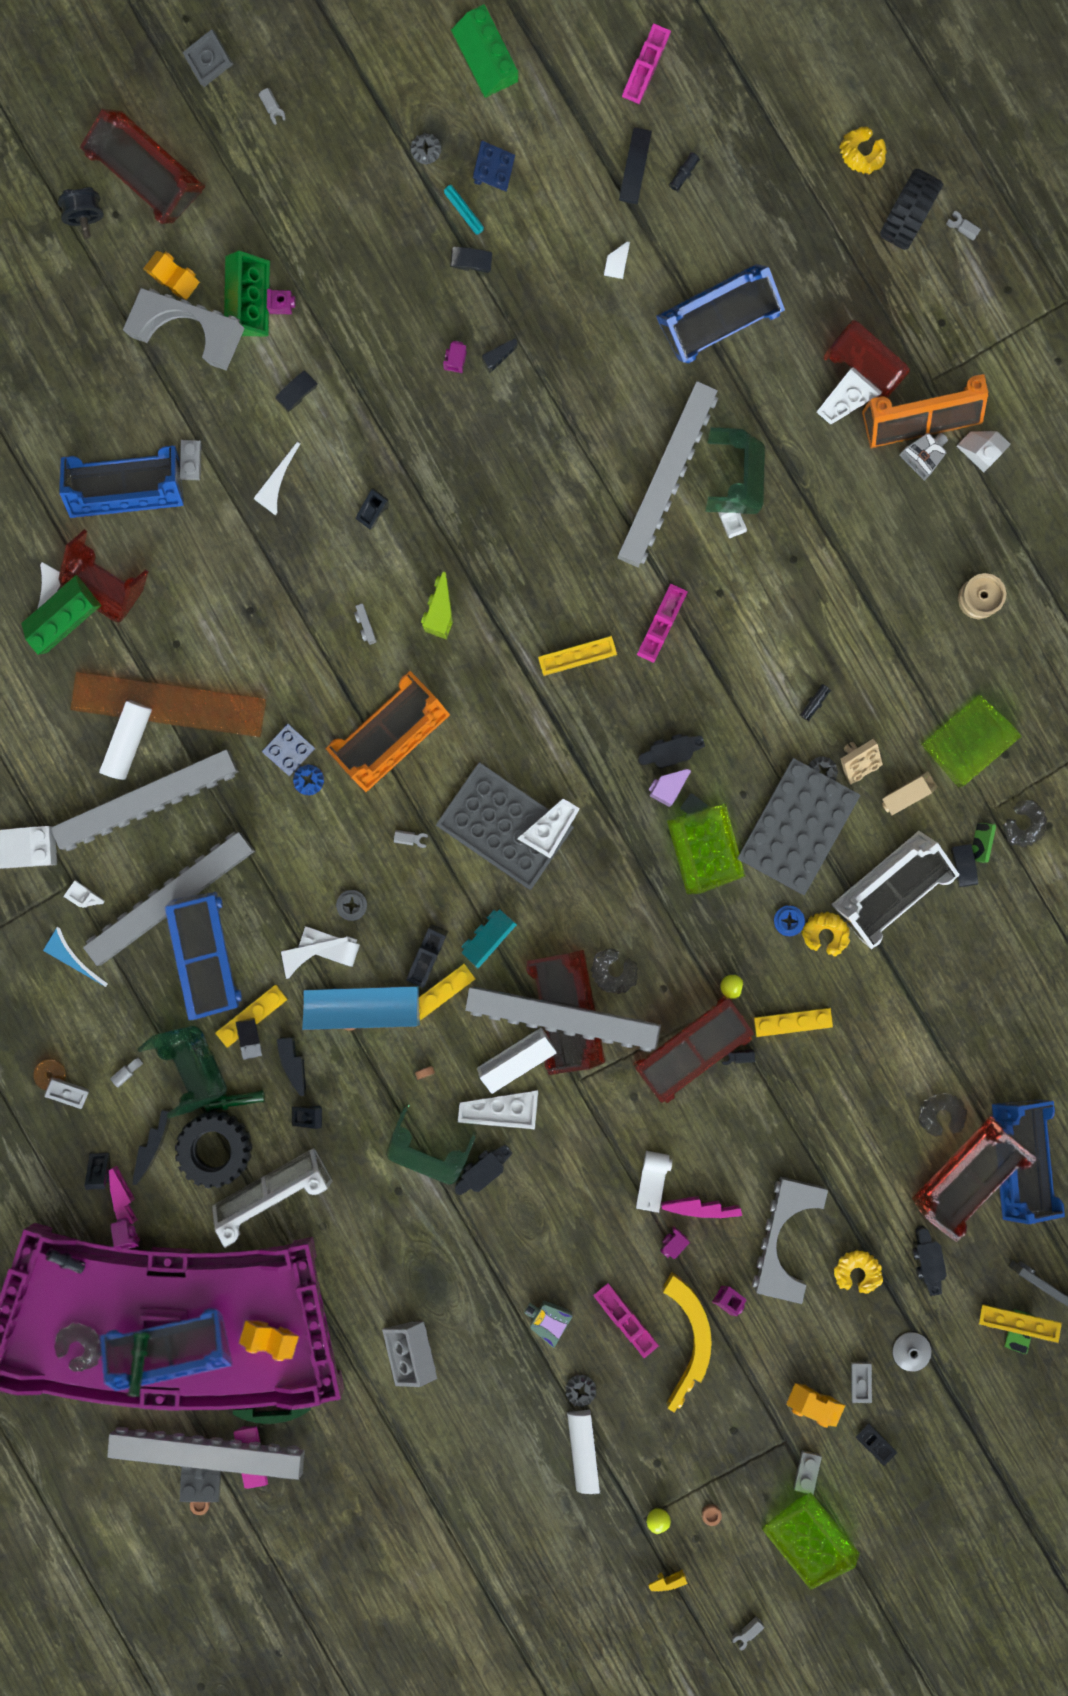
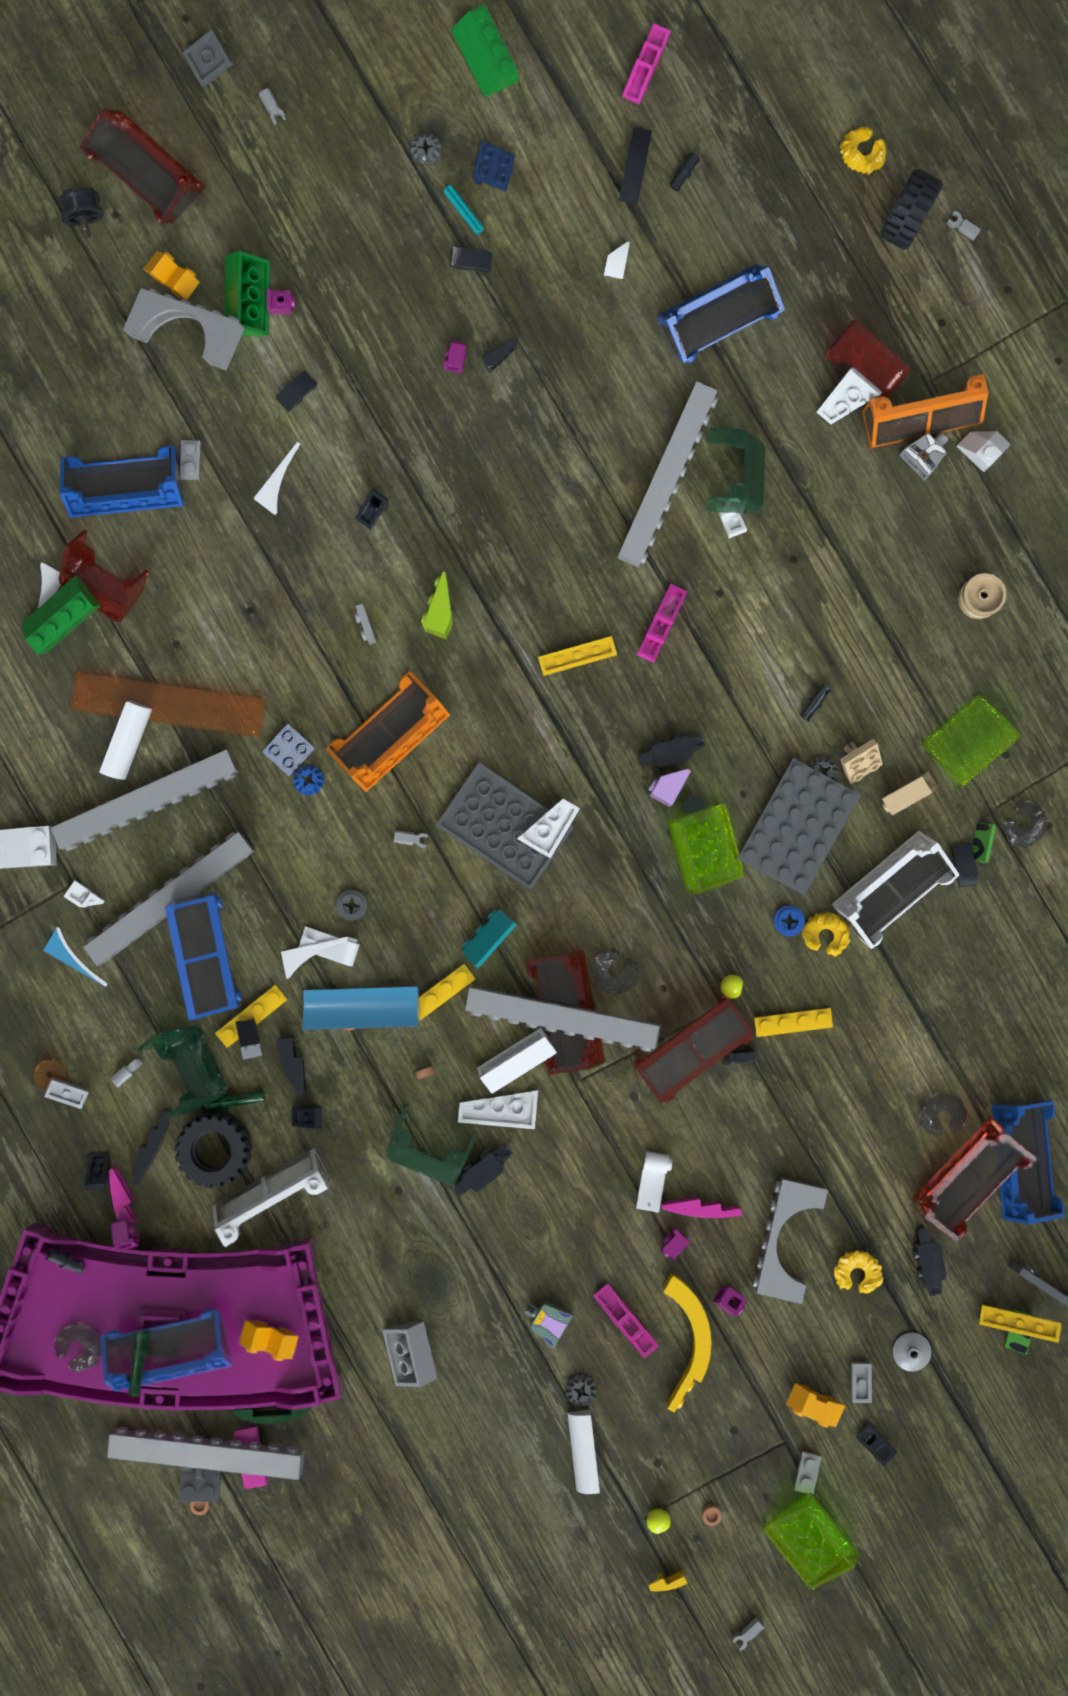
(427, 955): black slope -> none

